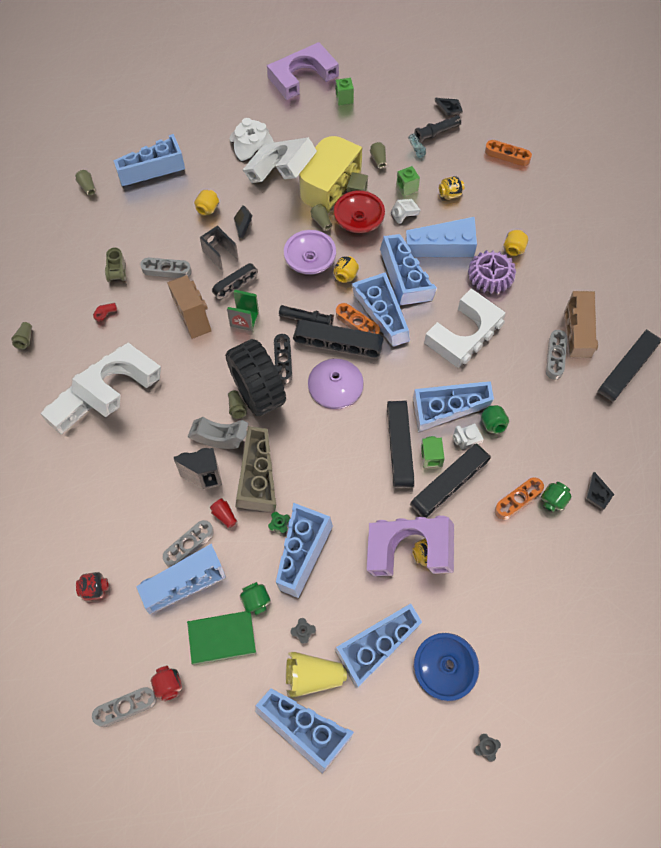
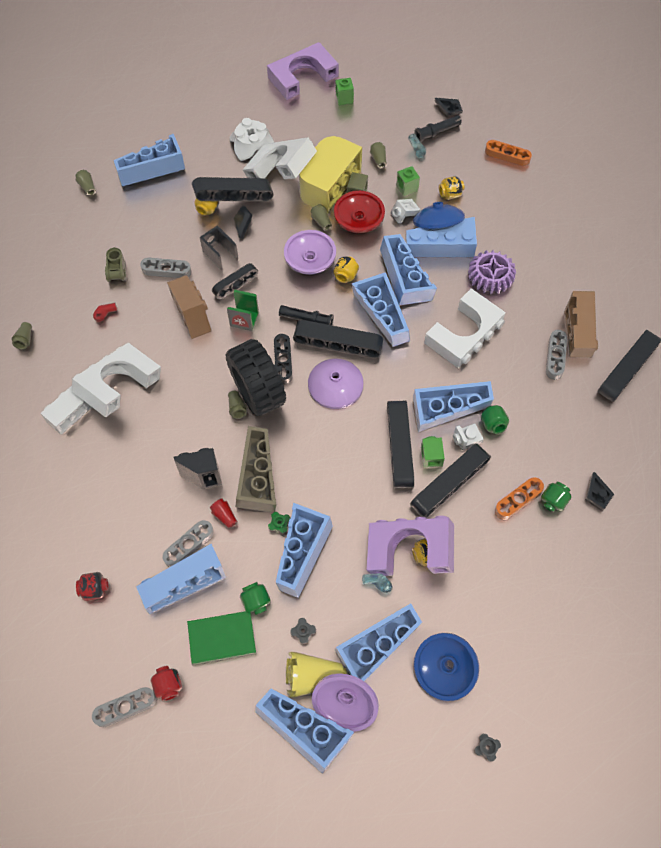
(218, 435): light grey arch -> none
(232, 189): none -> black beam
(346, 701): none -> lavender dish
(355, 314): orange beam -> none
(379, 581): none -> clear light blue arm
(438, 216): none -> blue dish
(515, 242): yellow head -> none

